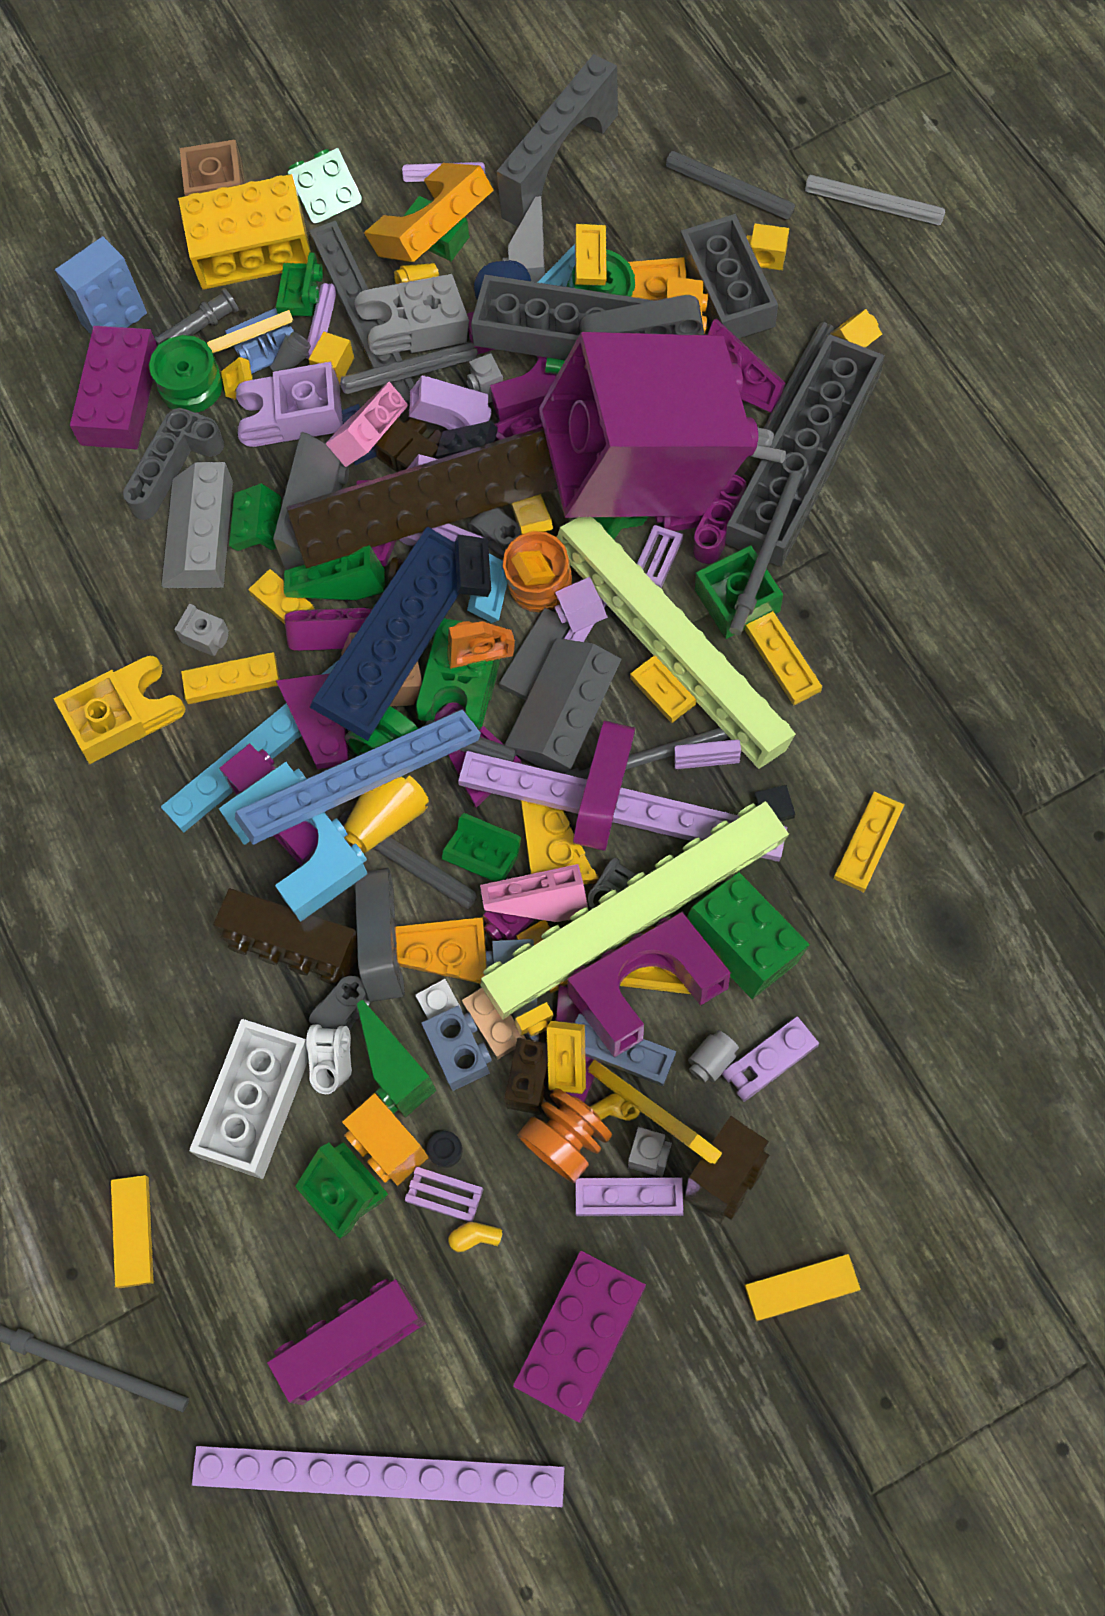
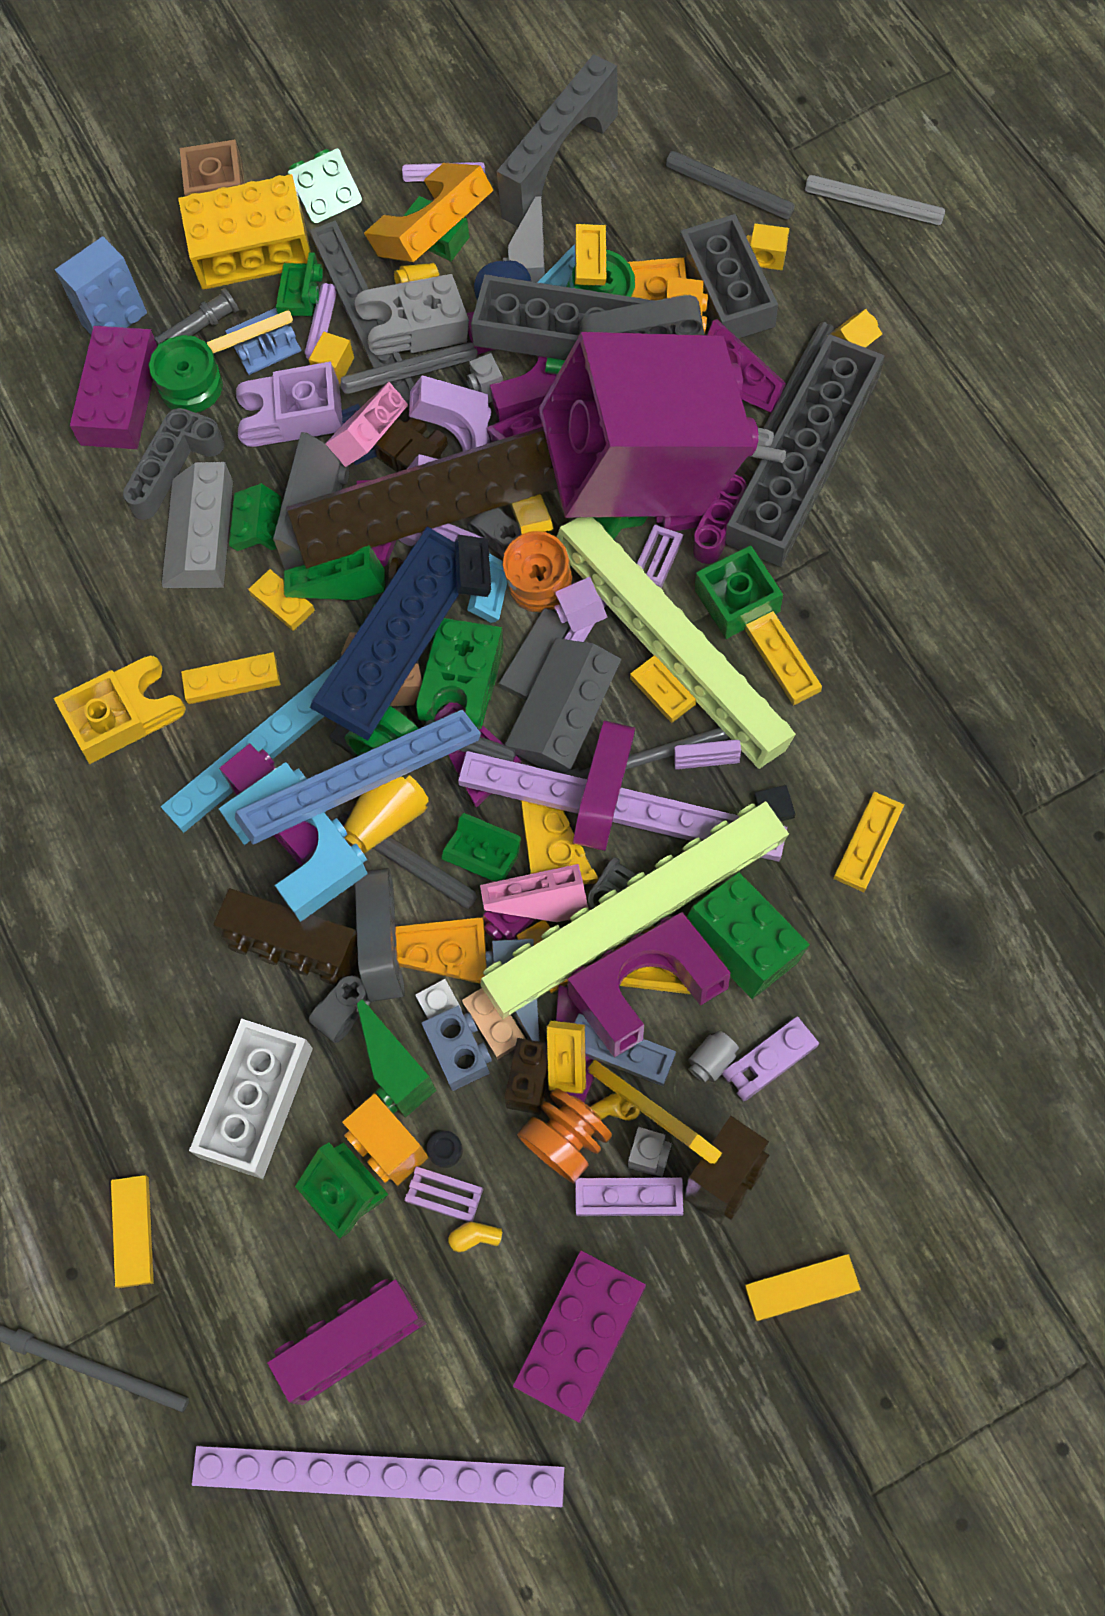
(192, 632): light grey brick -> none
(234, 374): yellow plate -> none
(291, 352): dark grey cone -> none
(321, 735): magenta wing -> none
(322, 627): magenta beam -> none
(329, 1051): white piece -> none
(466, 438): black plate -> none
(478, 642): orange plate -> none
(532, 567): light orange plate -> none
(534, 1020): yellow plate -> none
(746, 602): dark grey bar -> none

